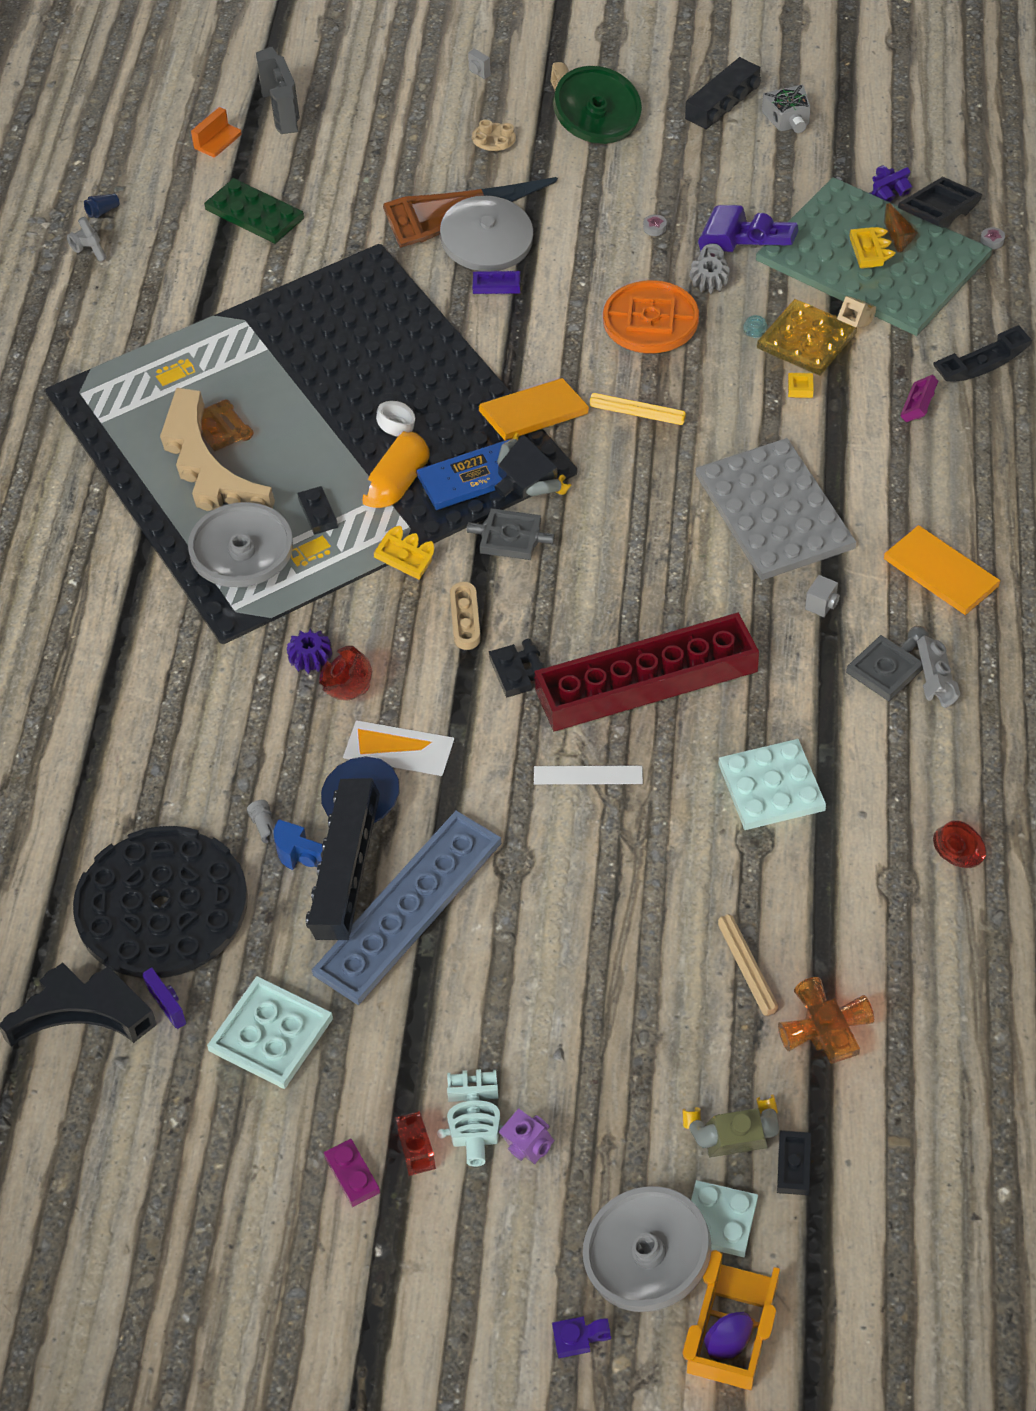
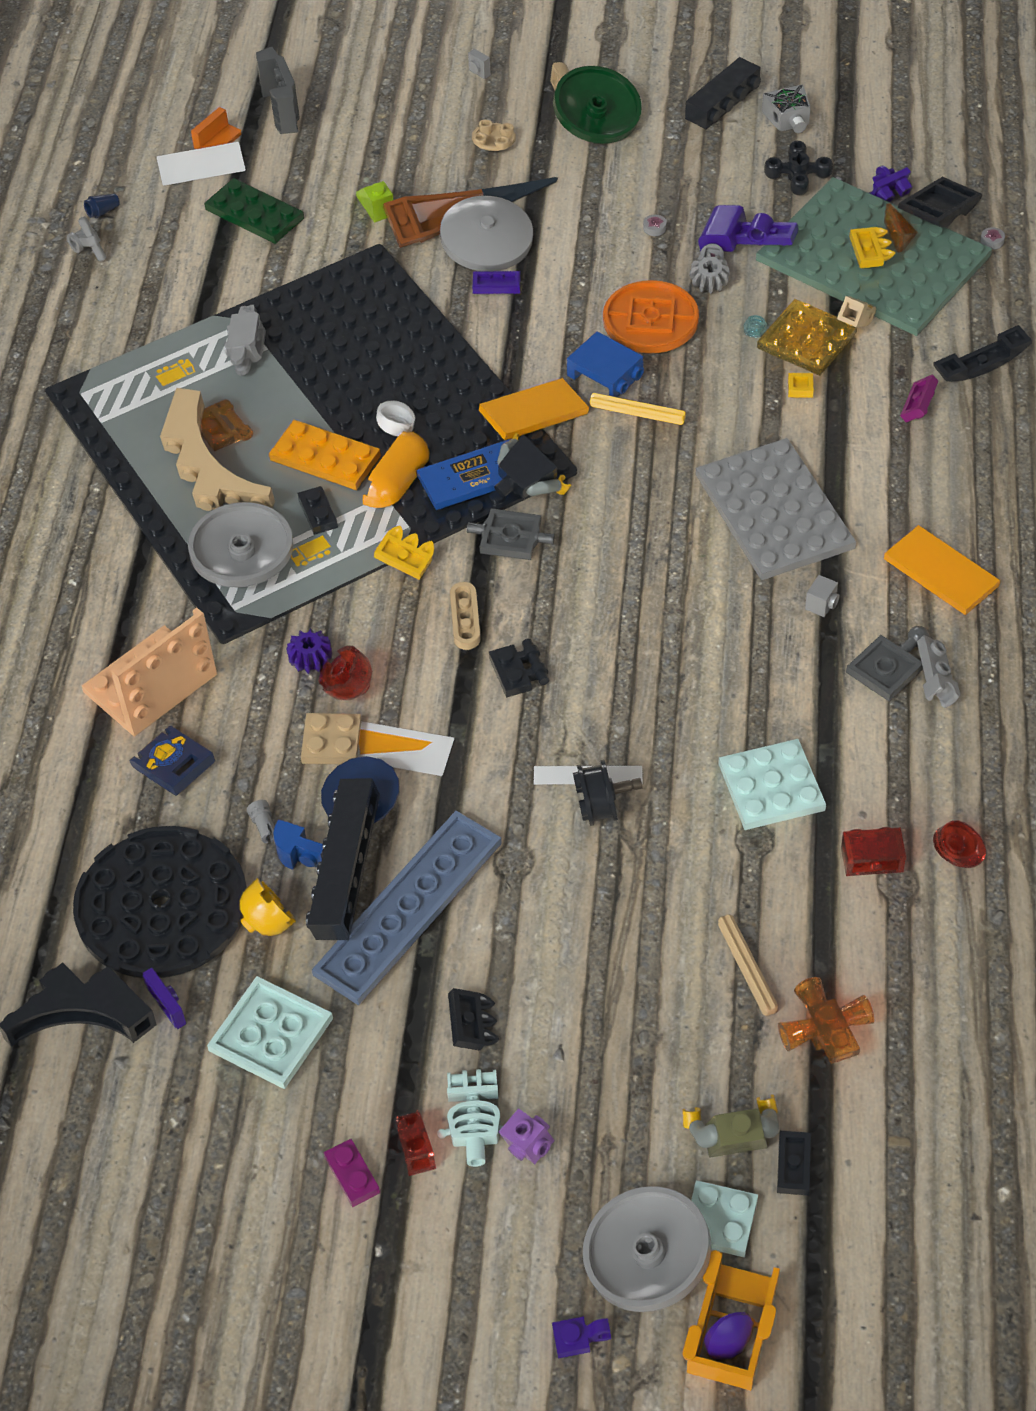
(155, 675): none -> light nougat bracket
(167, 755): none -> dark blue container
(200, 163): none -> white sticker
(245, 339): none -> light grey hinge
(264, 910): none -> yellow cylinder
(325, 454): none -> light orange plate
(330, 738): none -> tan plate
(373, 198): none -> lime slope
(469, 1019): none -> black plate
(600, 792): none -> black wheel
(606, 363): none -> blue panel
(646, 671): dark red brick -> none
(798, 167): none -> black gear
(873, 851): none -> clear red brick

